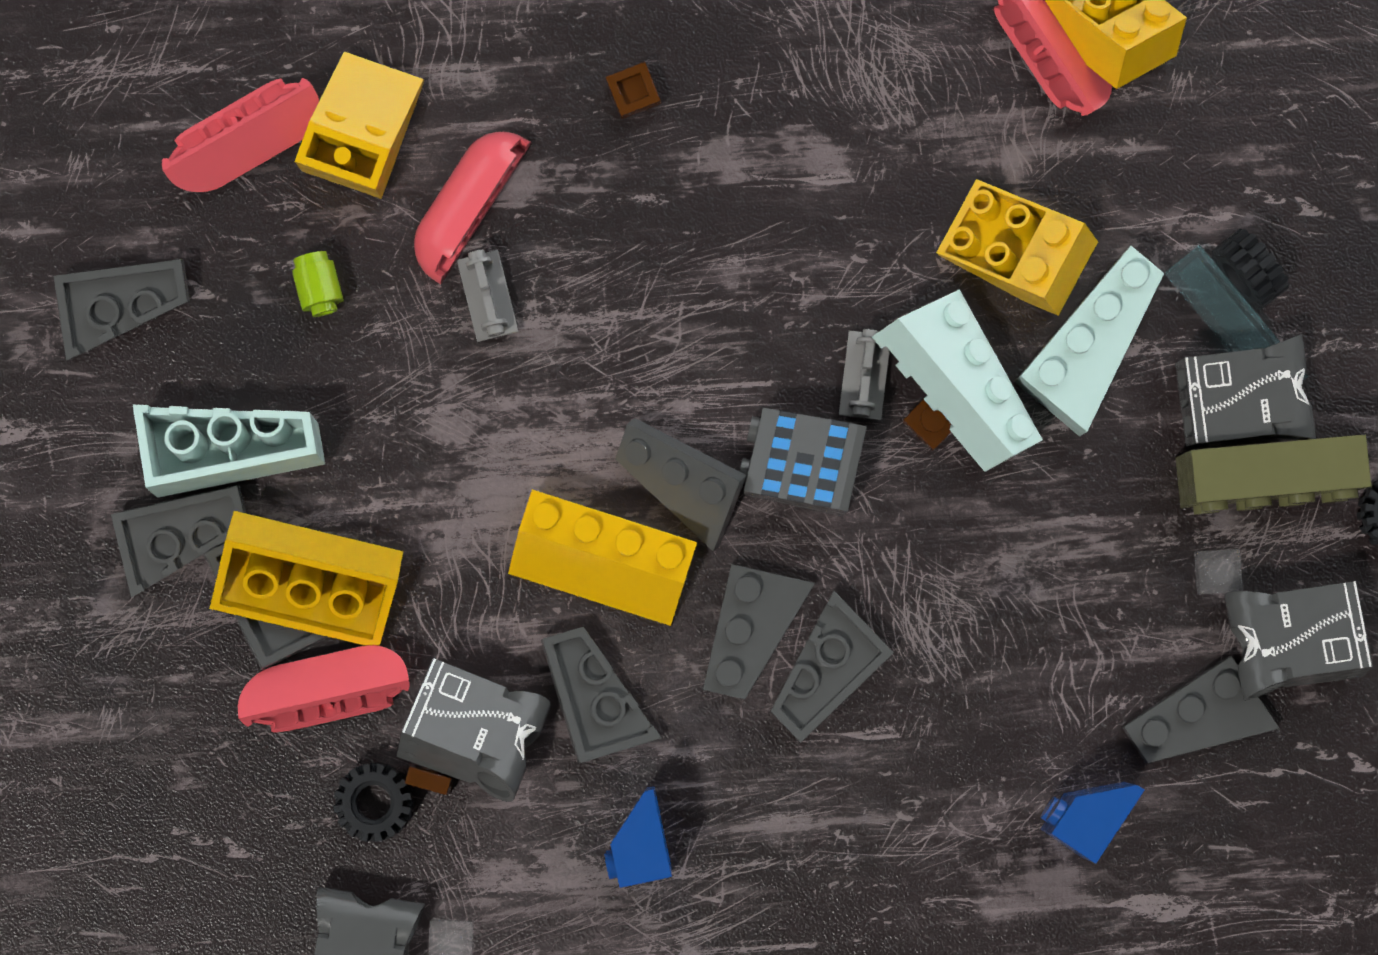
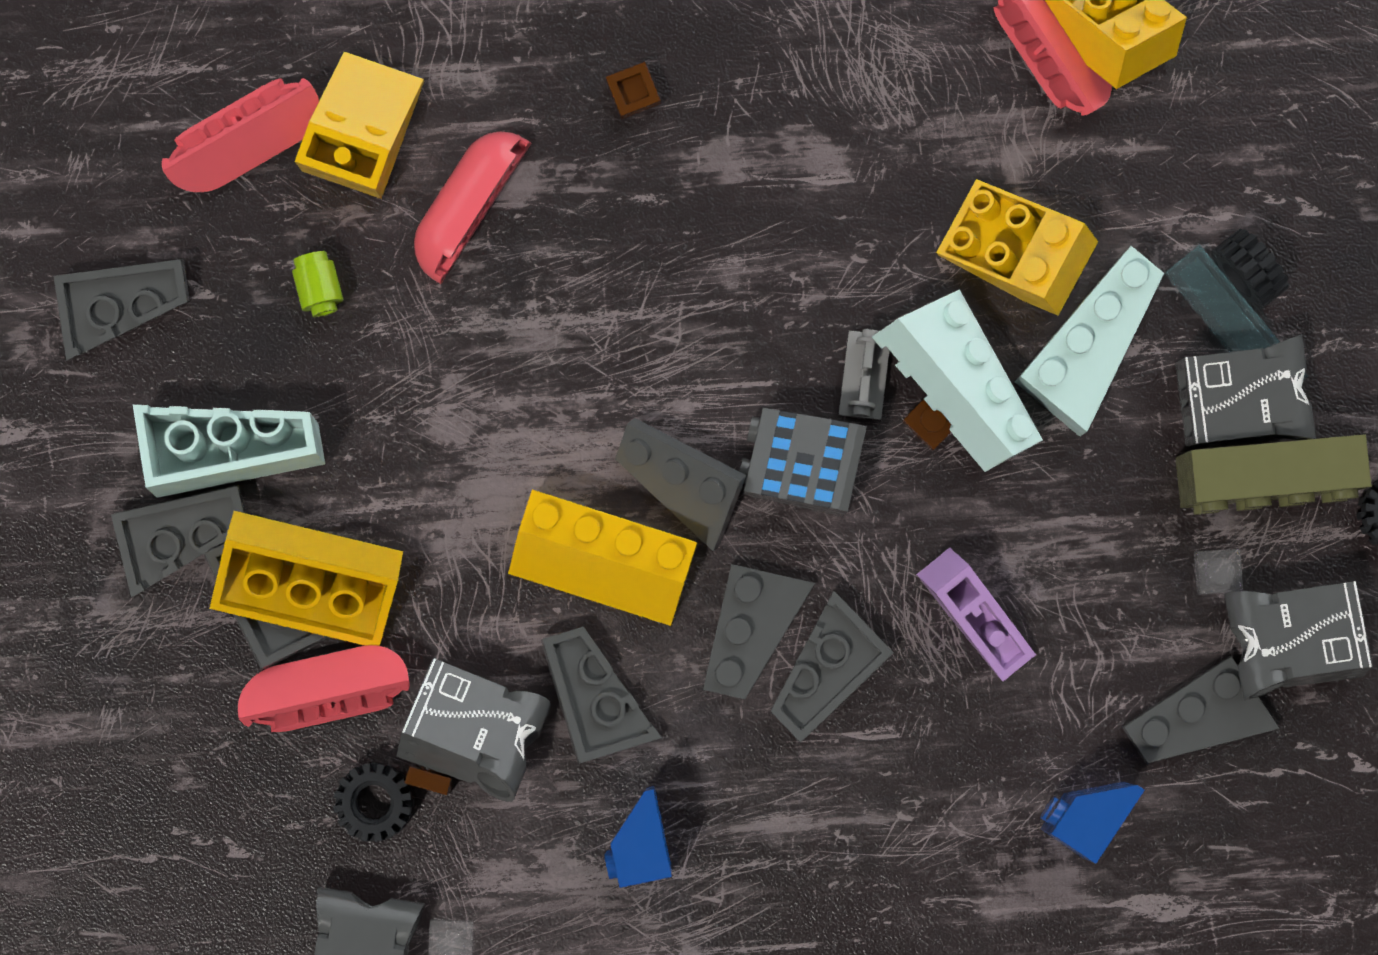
(487, 295): light grey hinge -> none
(976, 613): none -> lavender slope

